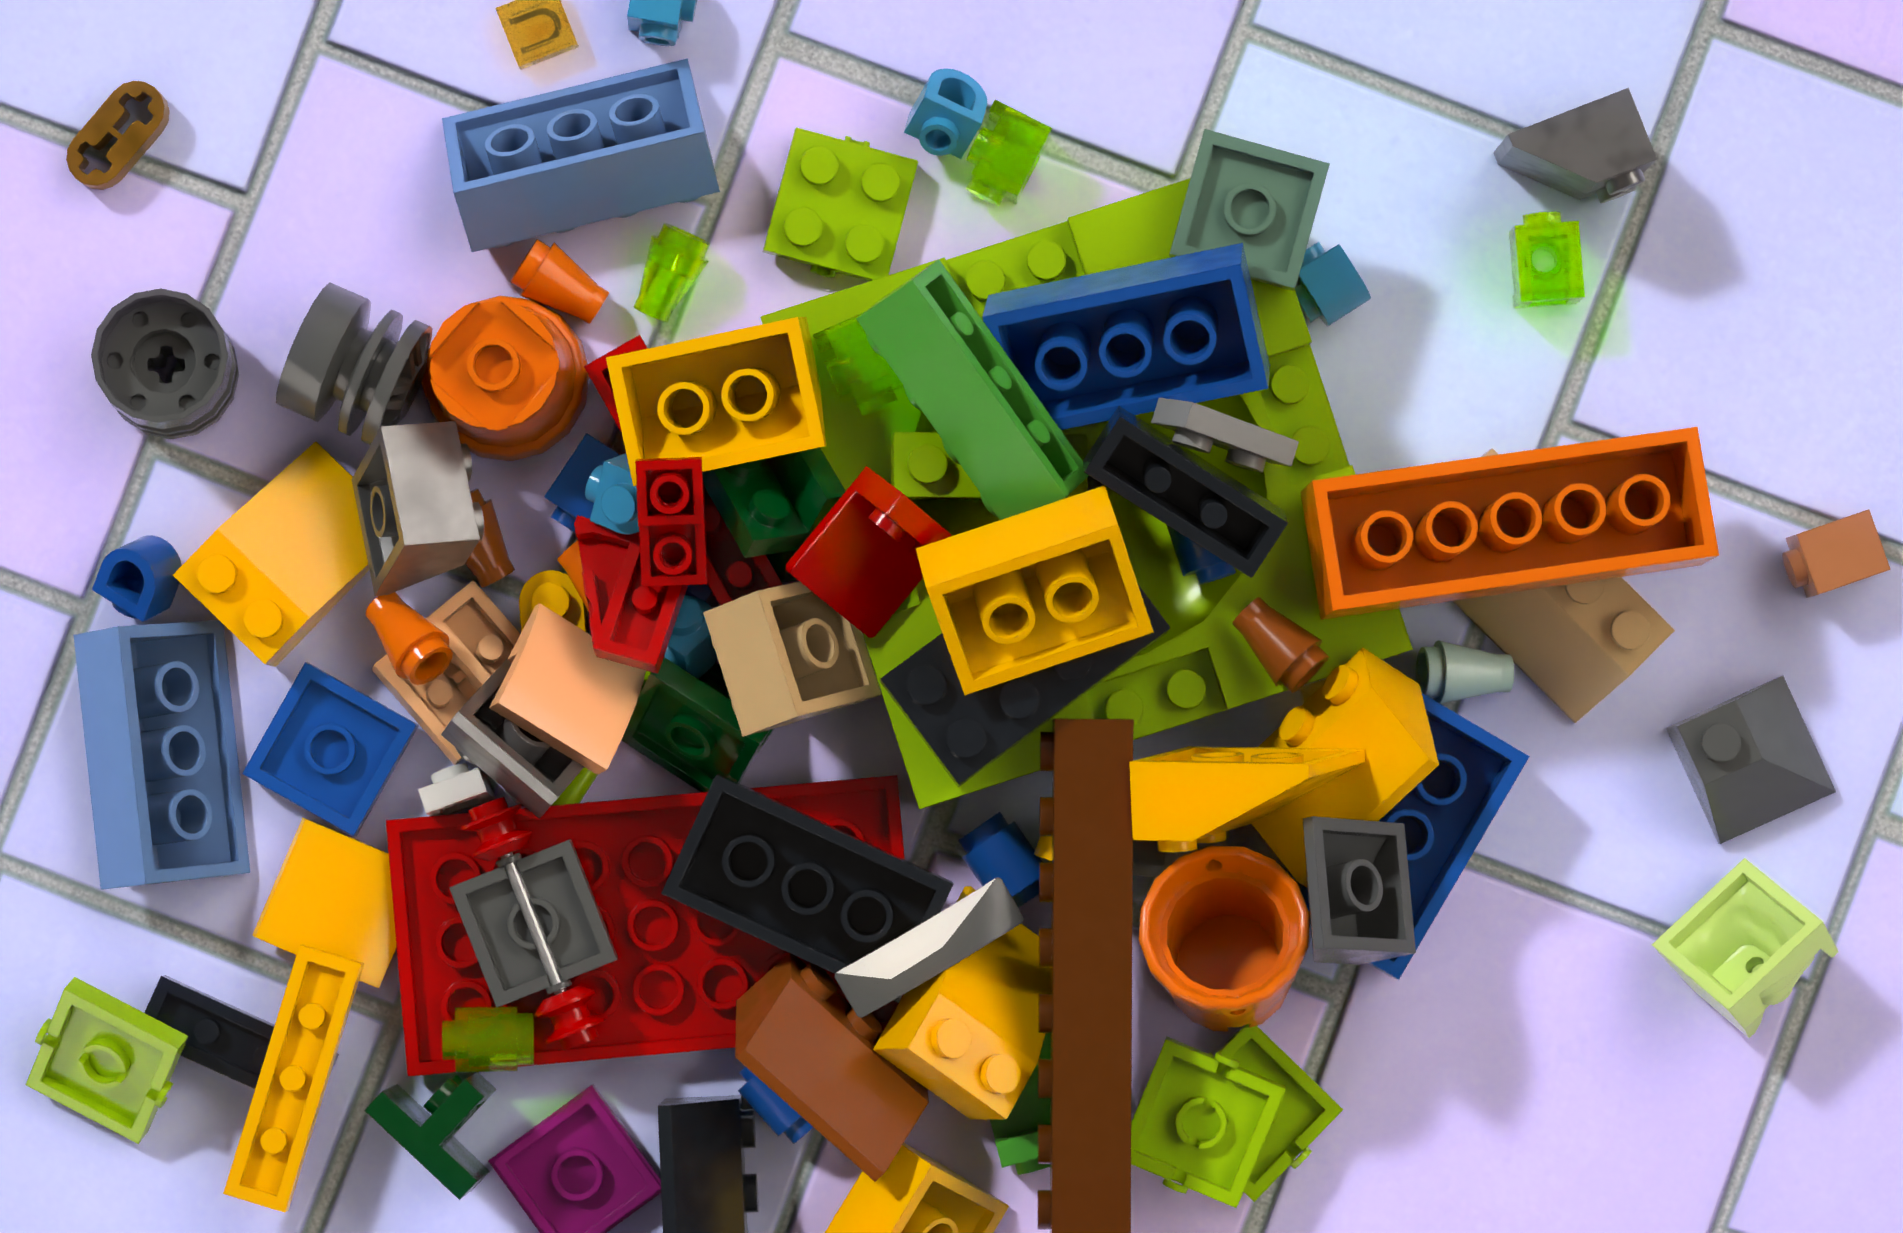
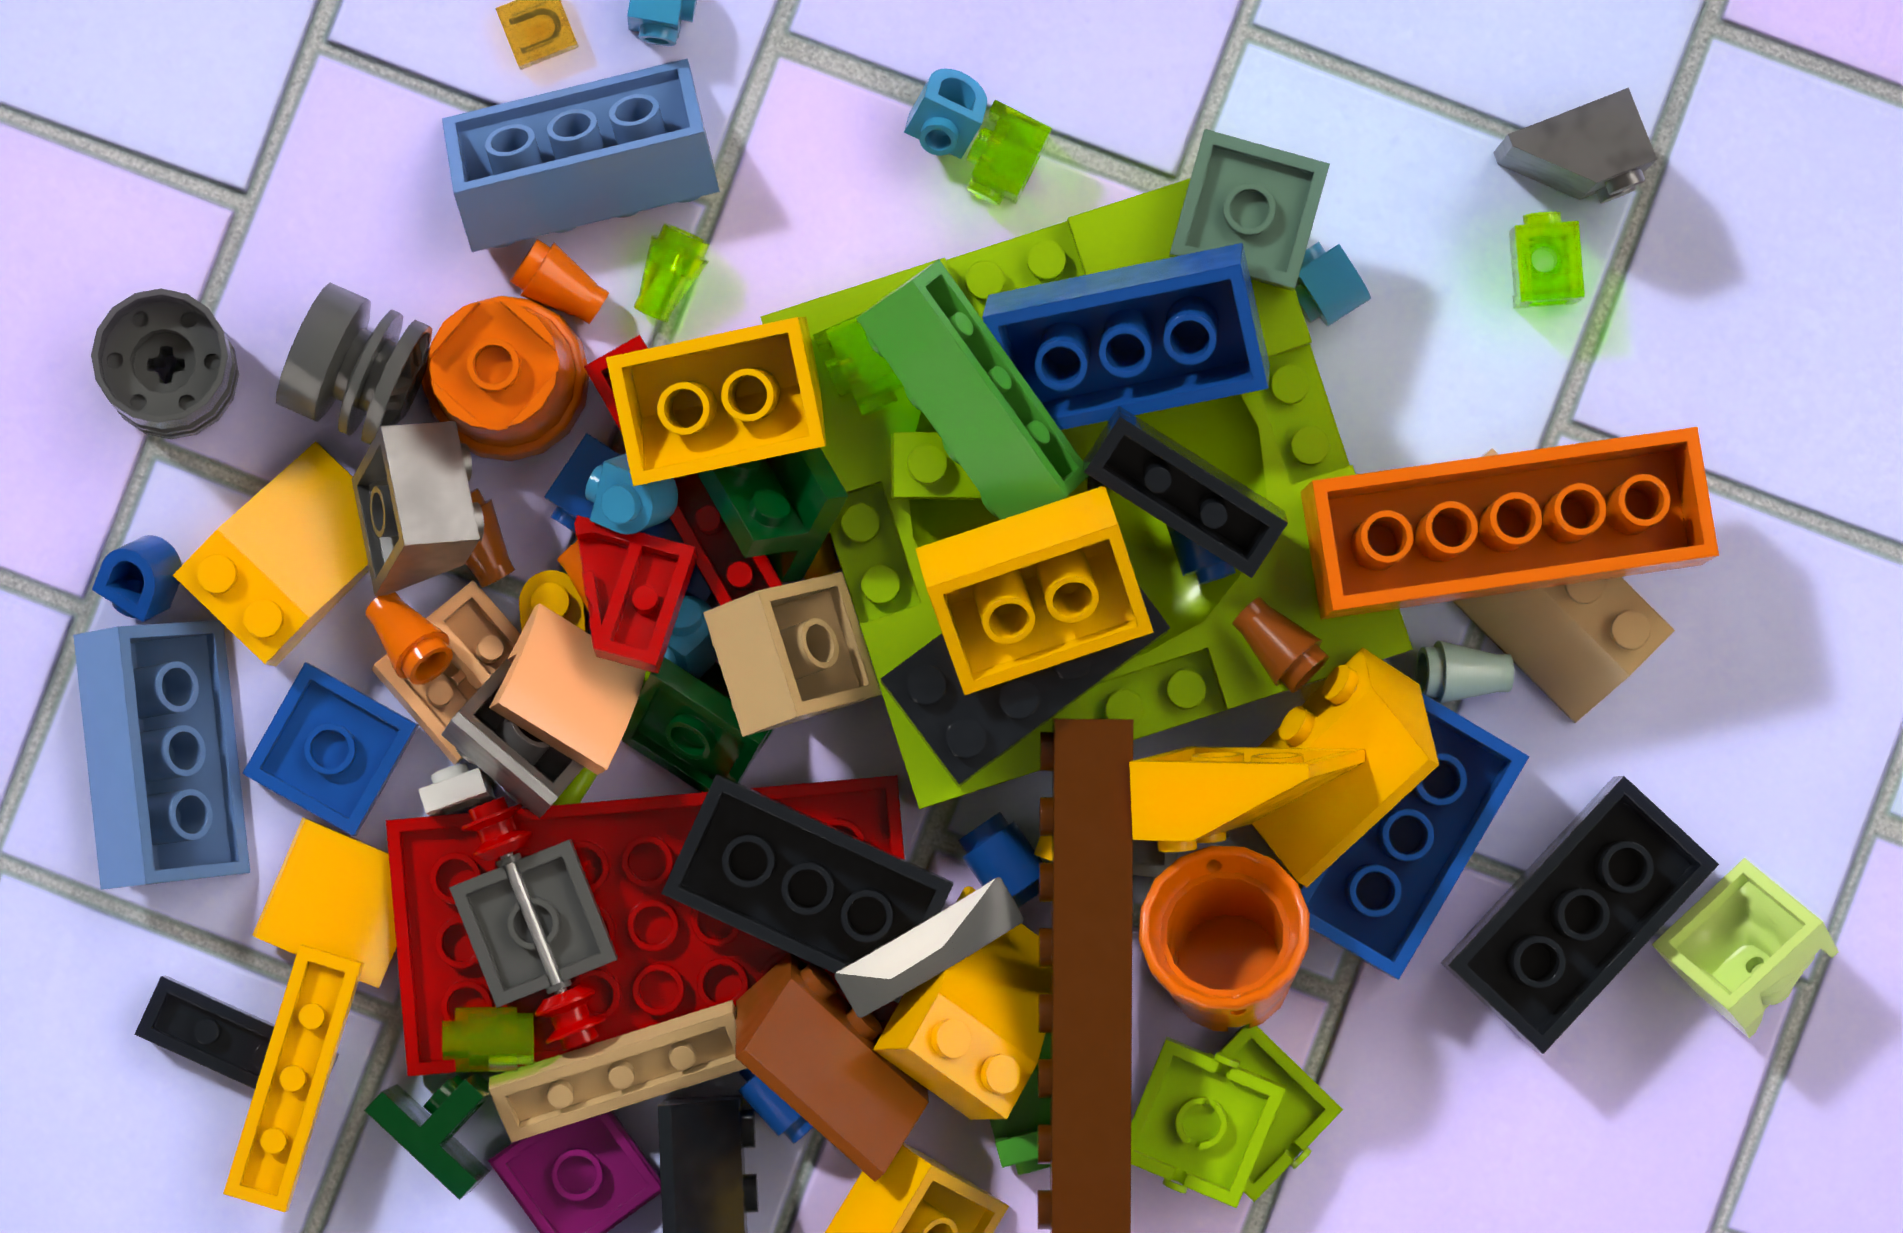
(105, 126): pearl gold beam -> none
(106, 1060): lime plate -> none
(617, 1072): none -> tan plate
(671, 521): red slope -> none
(840, 206): lime plate -> none
(866, 553): red bracket -> none
(1202, 427): light grey hinge -> none
(1358, 890): dark grey slope -> none
(1579, 913): none -> black brick
(1750, 759): dark grey slope -> none
(1835, 554): nougat brick -> none

